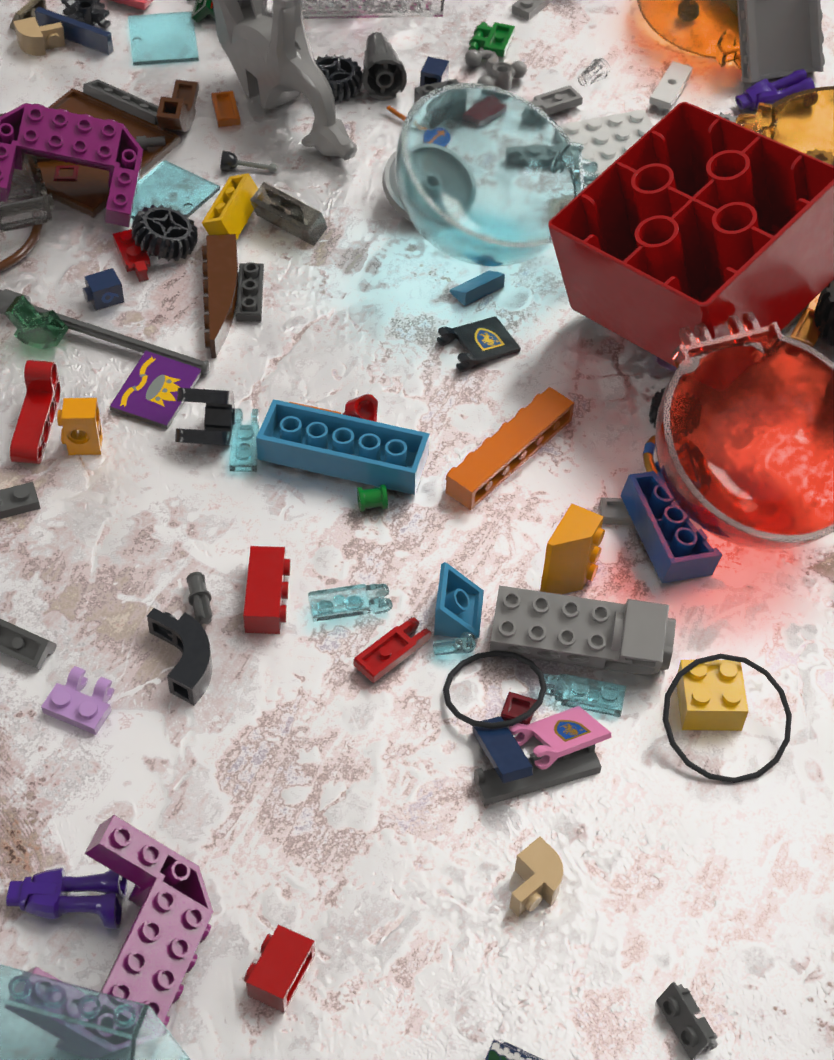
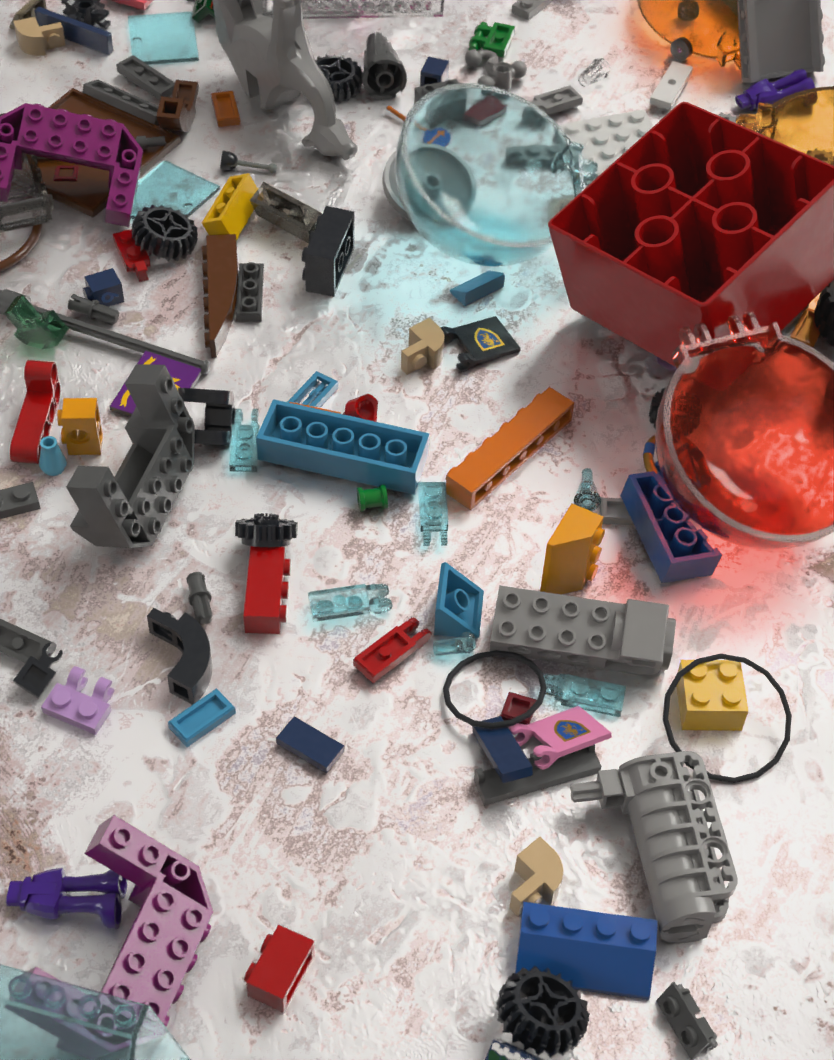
(36, 674): none -> black plate
(51, 457): none -> medium azure cone
(93, 309): none -> dark grey axle
(136, 502): none -> dark grey wedge
(146, 77): none -> dark grey plate
(201, 717): none -> dark azure tile
(266, 530): none -> black gear
(310, 744): none -> dark blue tile
(317, 396): none -> dark azure tile
(328, 251): none -> black brick
(424, 348): none -> tan brick
(433, 511): none -> clear light blue hinge
(537, 1018): none -> black gear
(587, 493): none -> clear light blue cone
(590, 947): none -> blue slope
(672, 838): none -> light grey piece
(681, 49): none -> black tile

